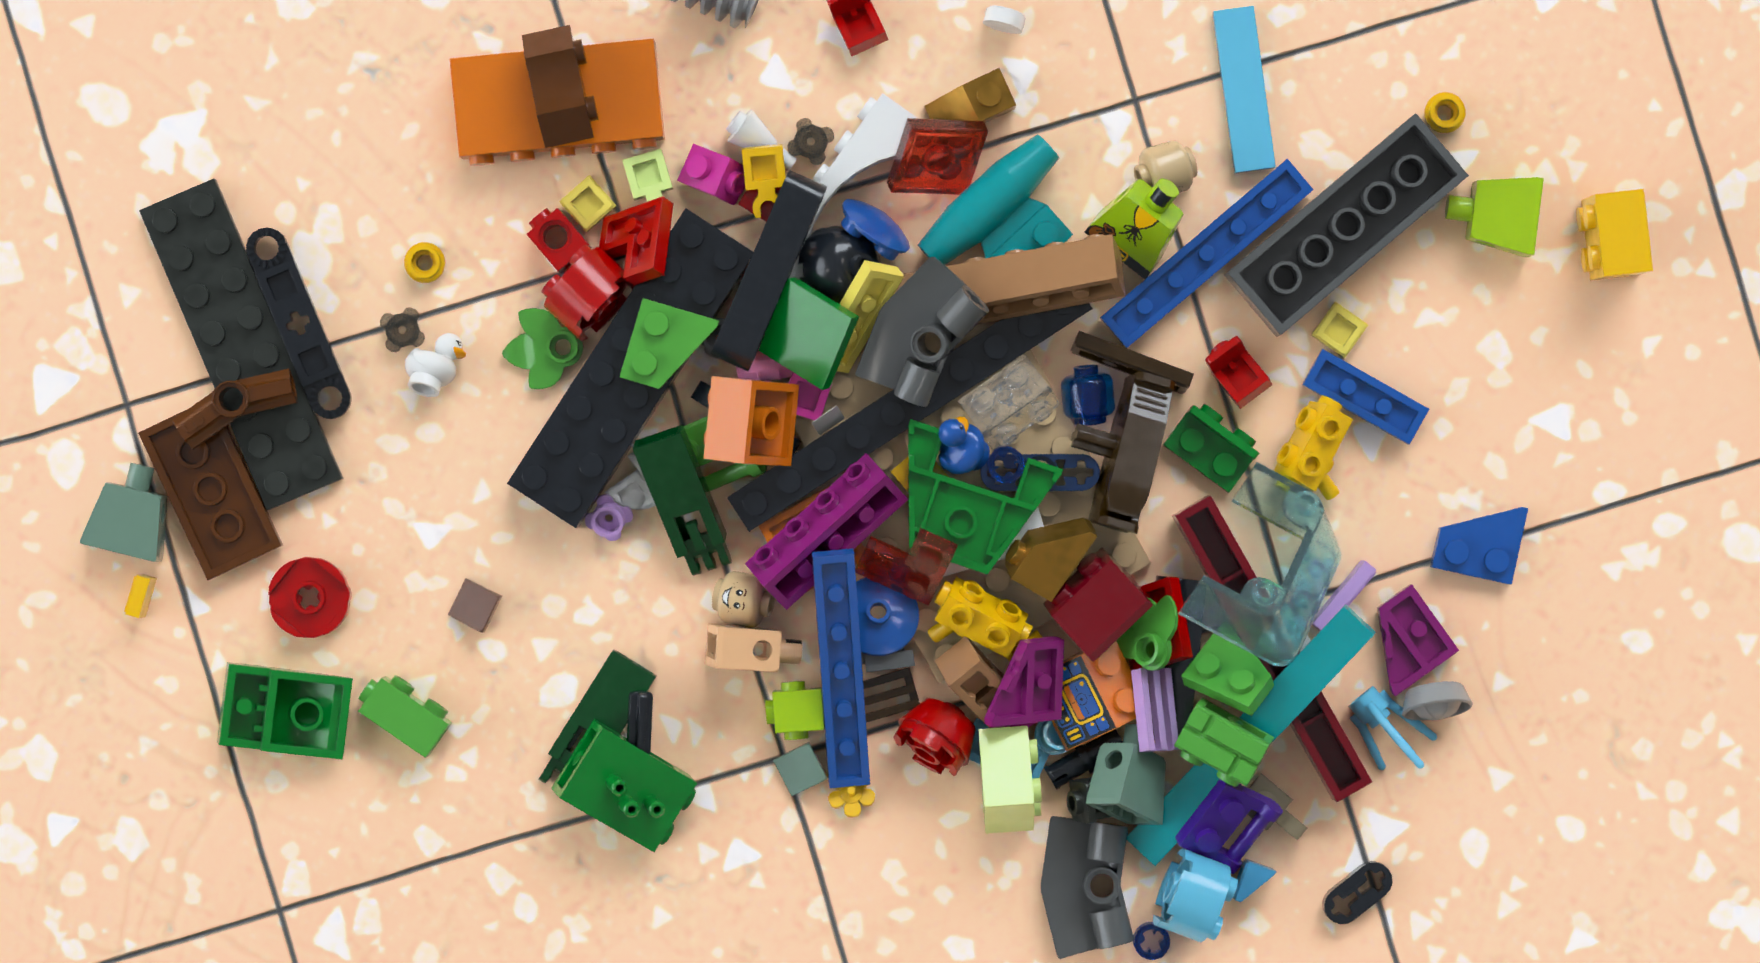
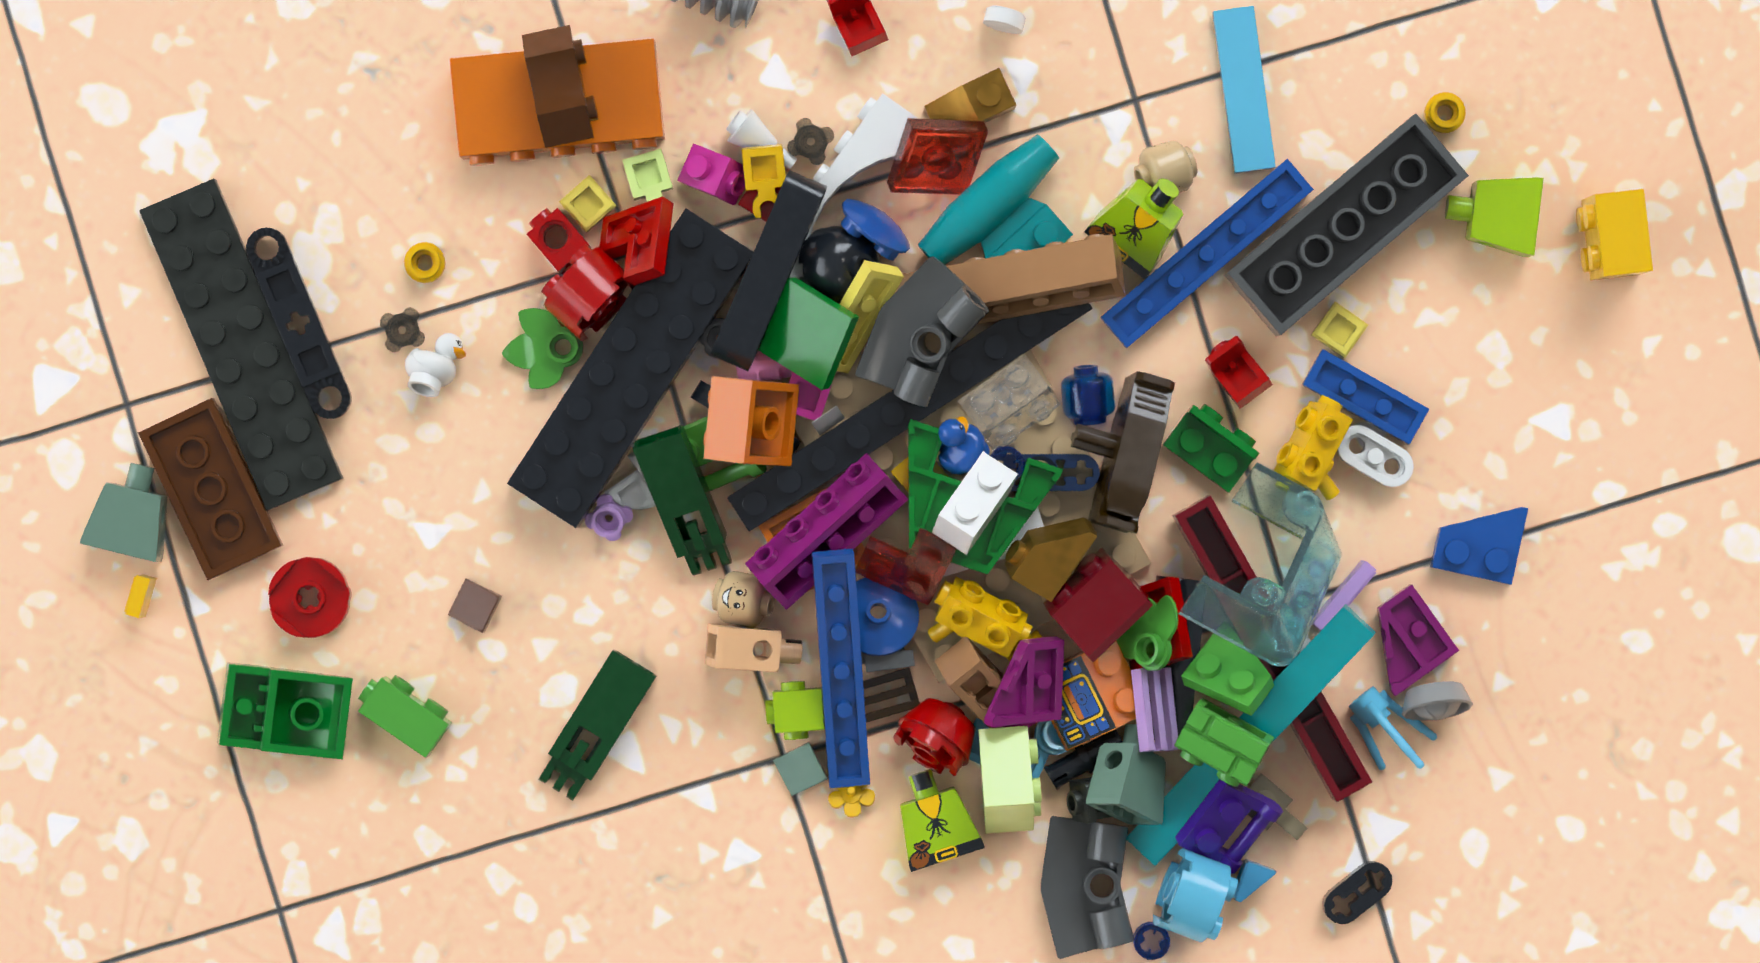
(258, 392): reddish brown piece -> none
(624, 781): green piece -> none
(663, 342): bright green wing -> none
(936, 824): none -> lime torso
(974, 503): none -> white brick
(1128, 360): dark brown tile -> none
(1374, 455): none -> white plate

